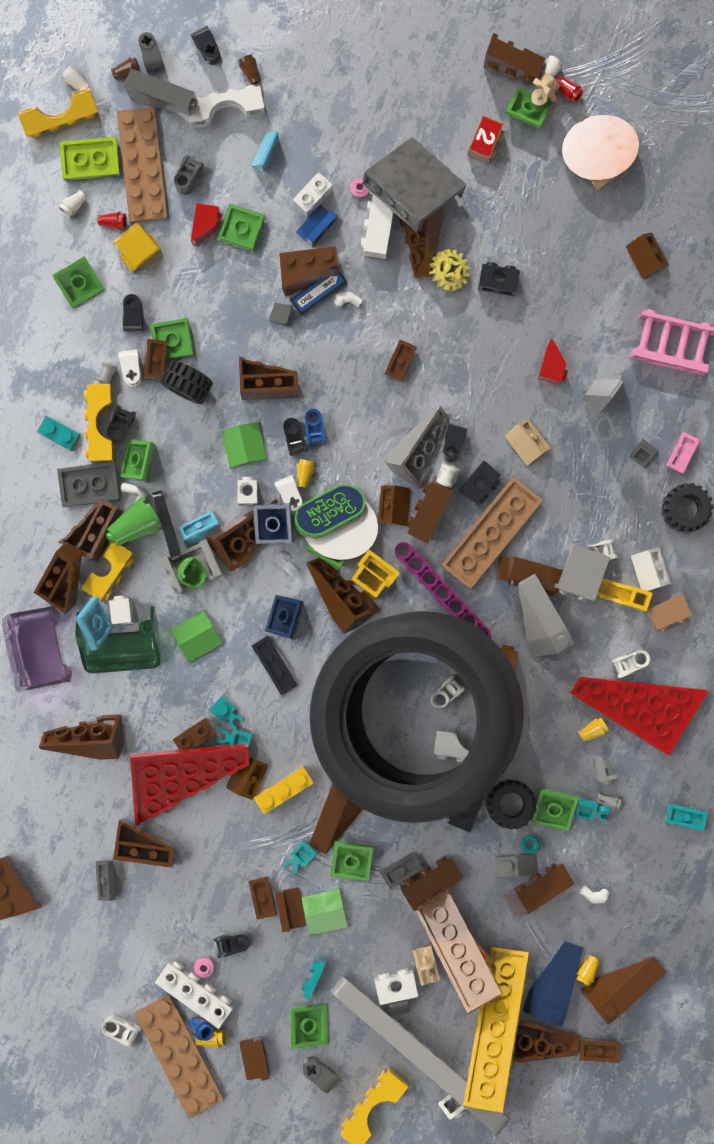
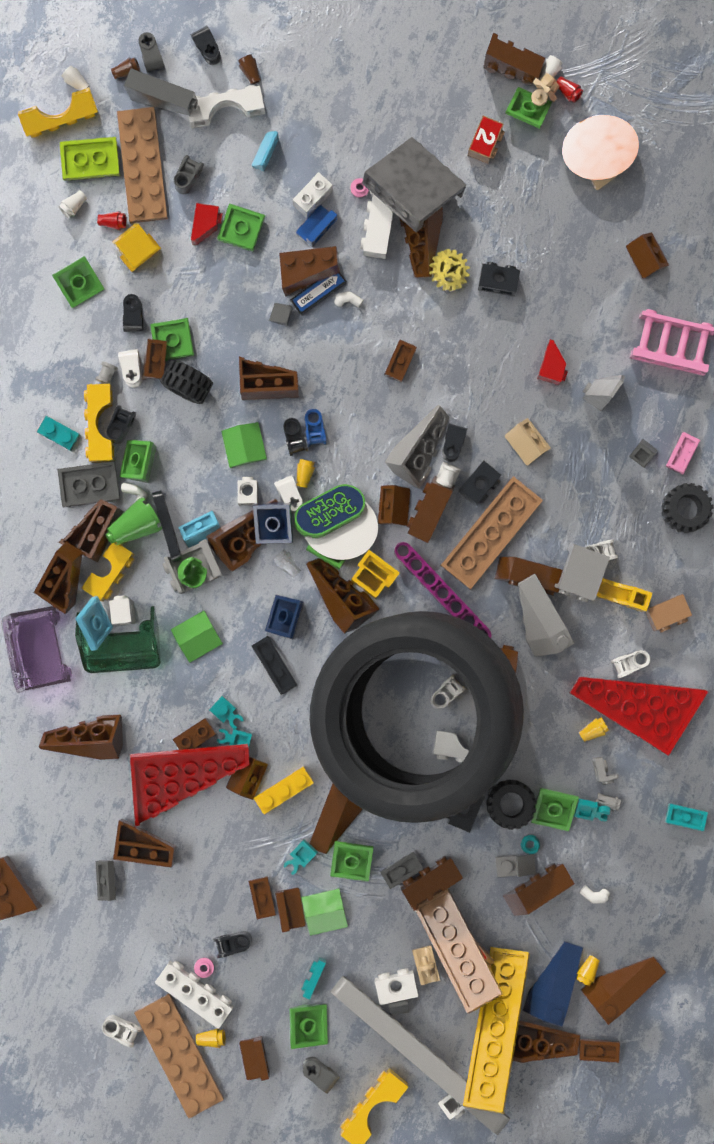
(202, 1029): blue cone -> none
(650, 569): white panel -> none

